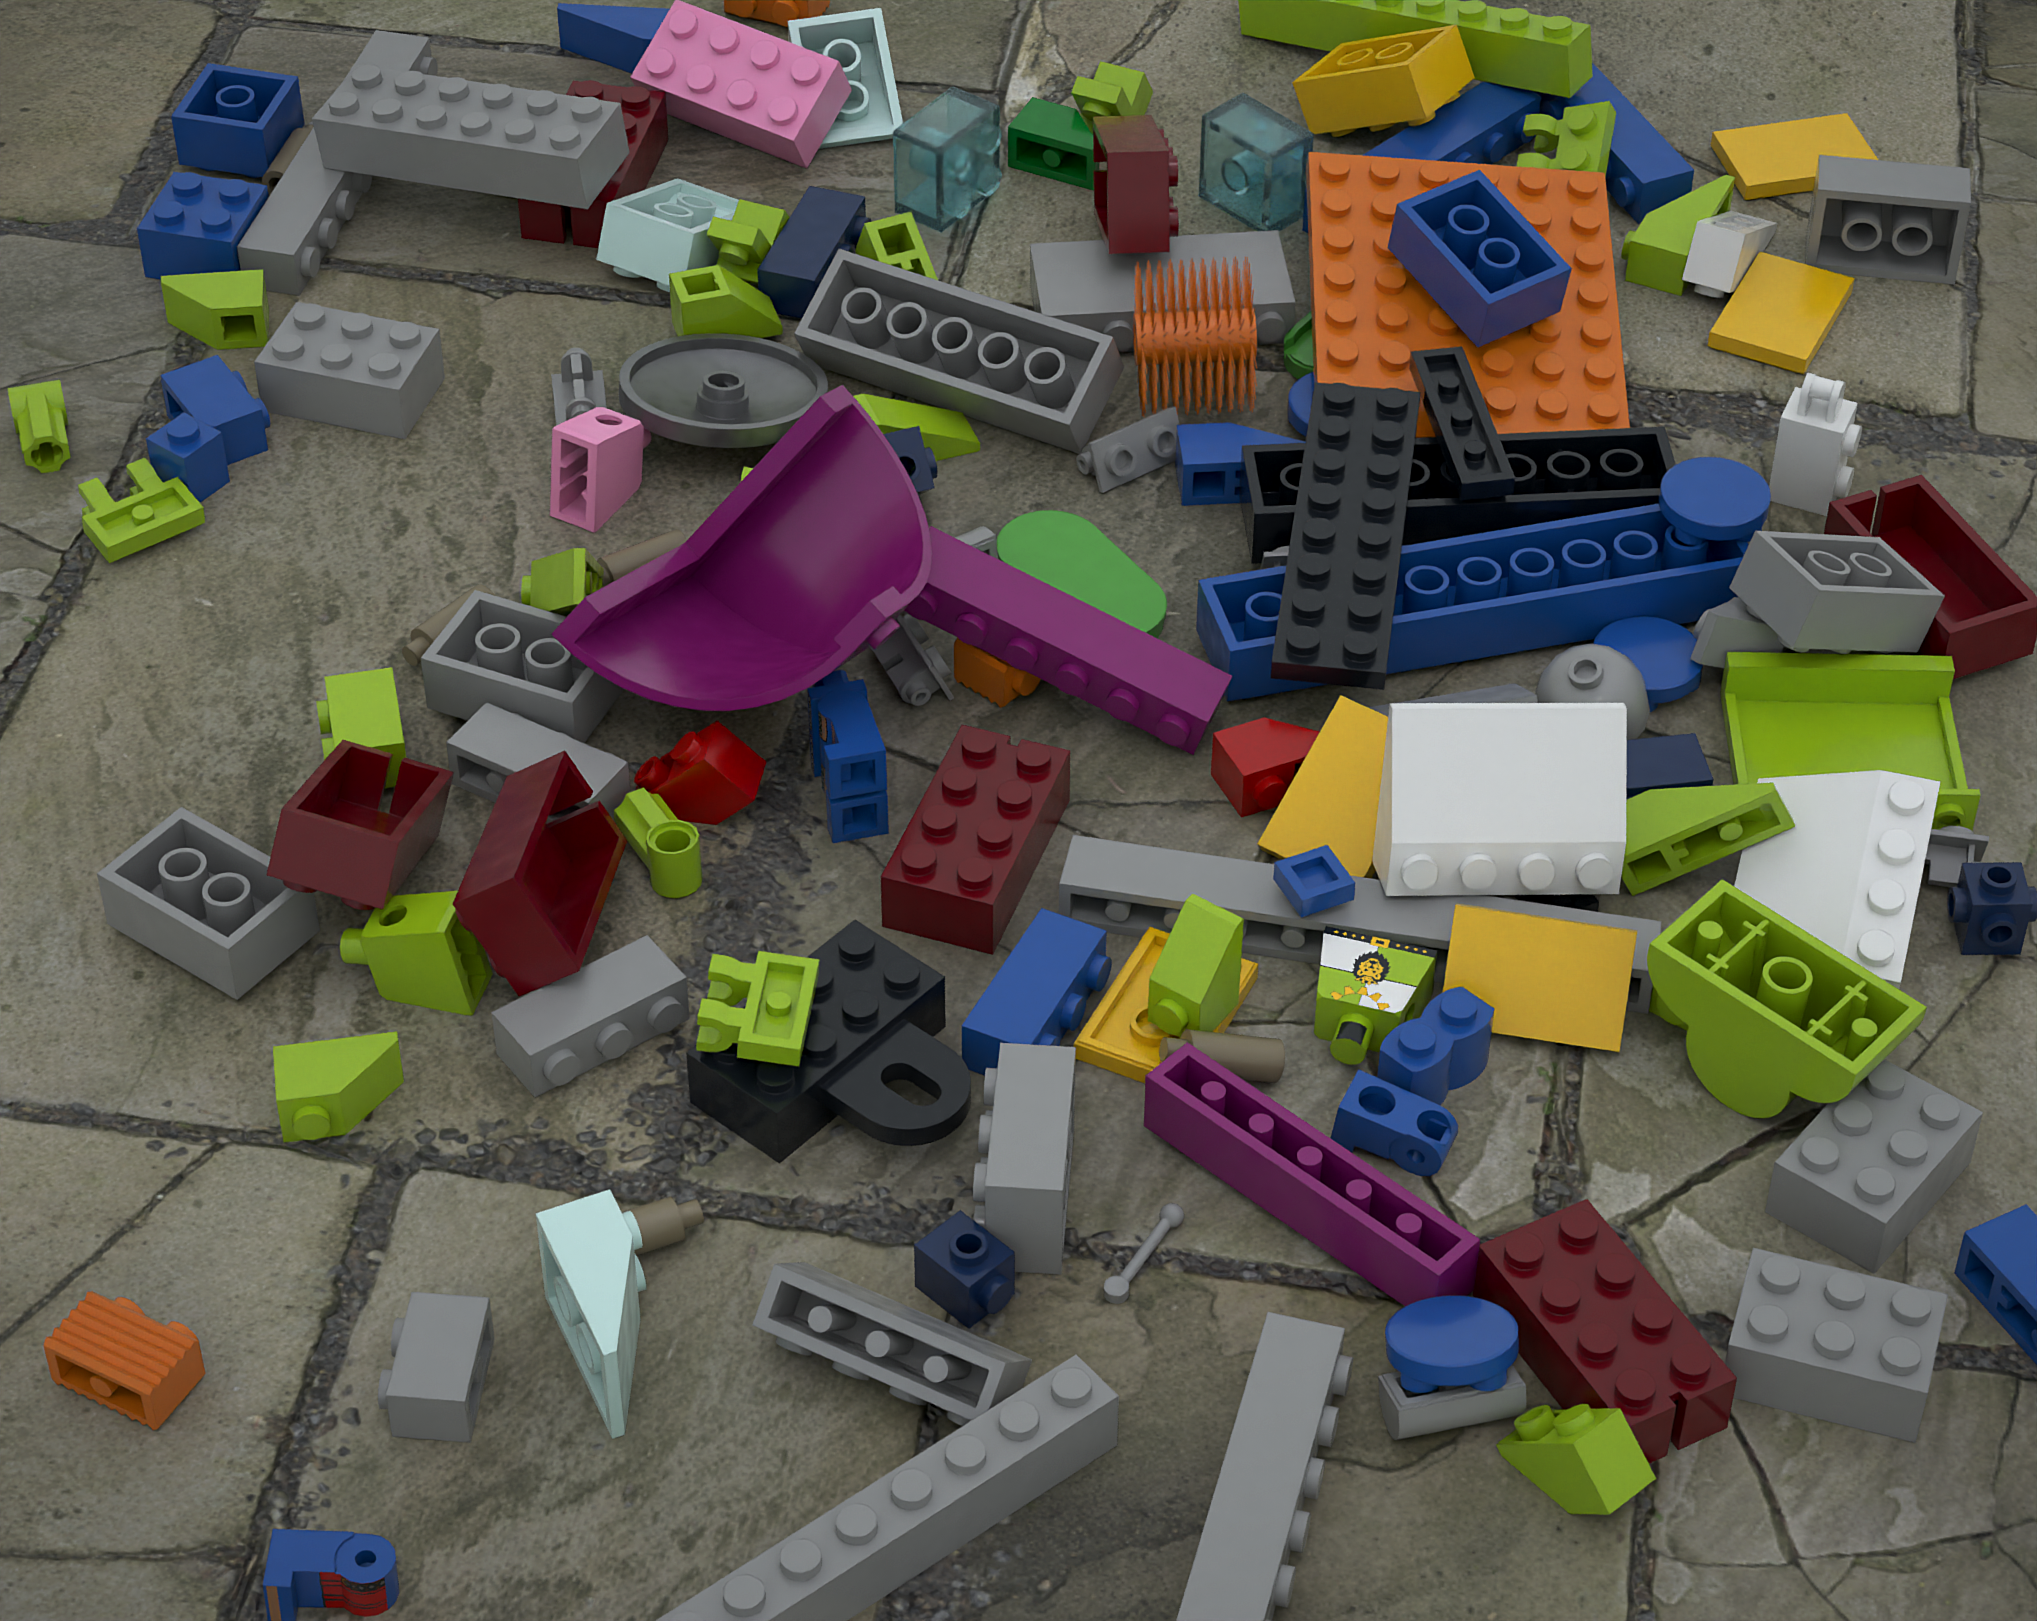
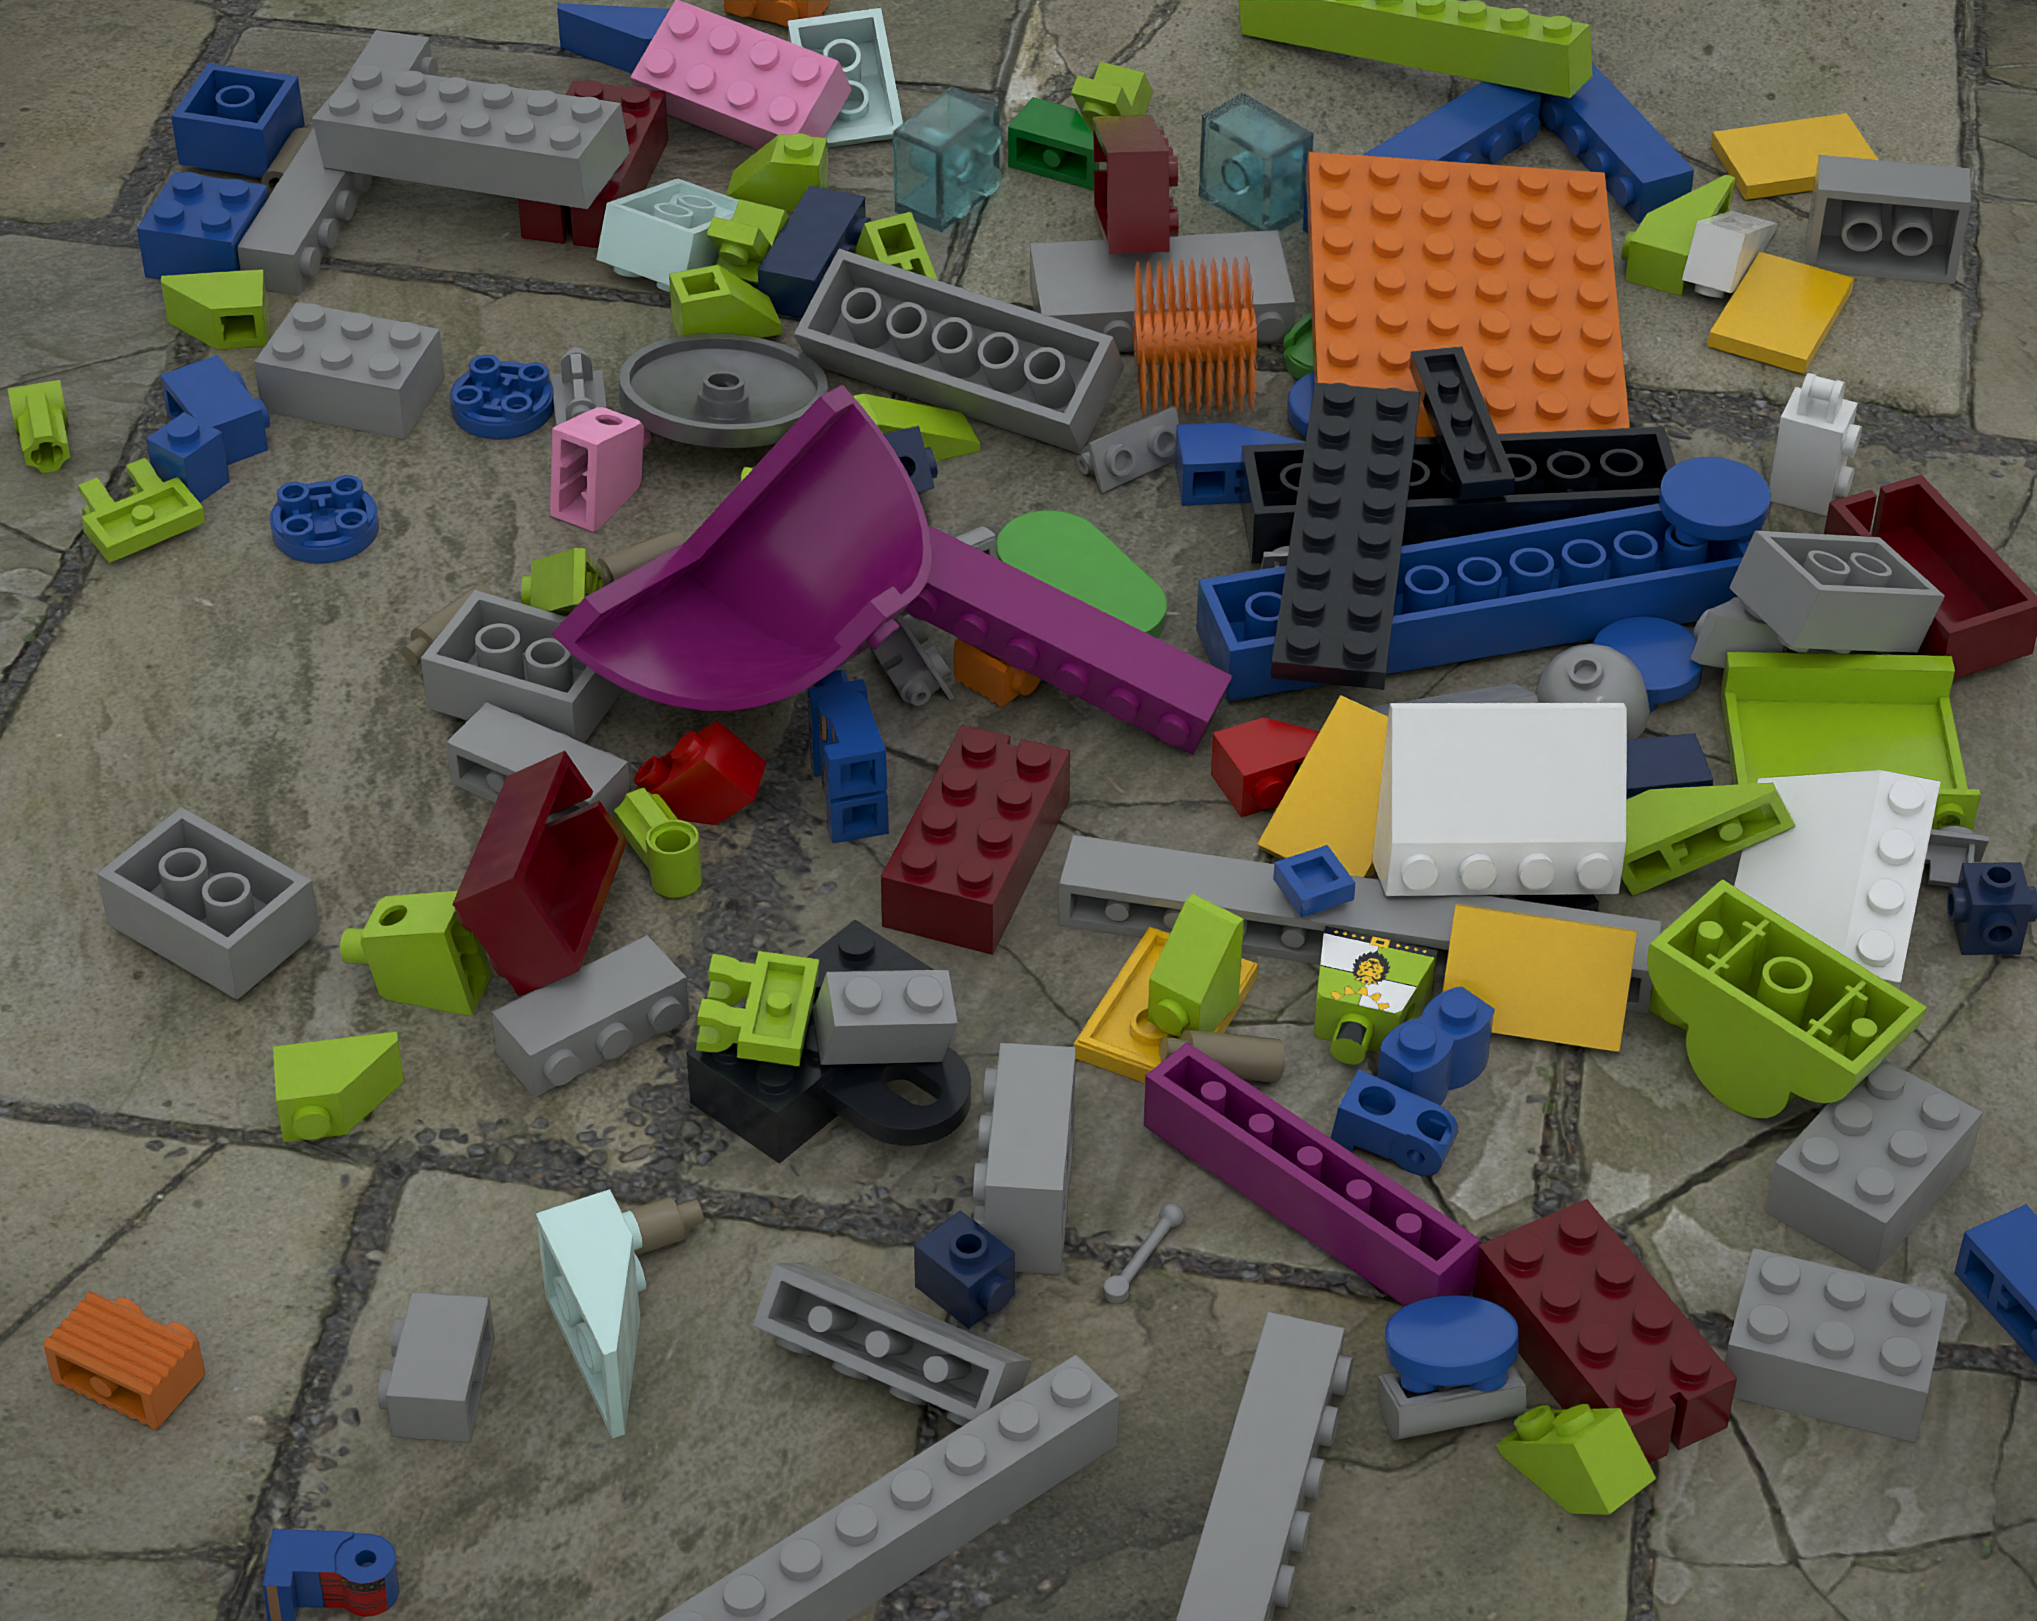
(324, 520): none -> blue tile
(340, 840): dark red piece -> none
(363, 711): lime brick -> none
(502, 398): none -> blue tile
(782, 171): none -> lime slope
(884, 1017): none -> light grey brick
(1037, 989): blue brick -> none
(1384, 81): yellow brick -> none
(1479, 258): blue brick -> none
(1580, 138): lime plate -> none

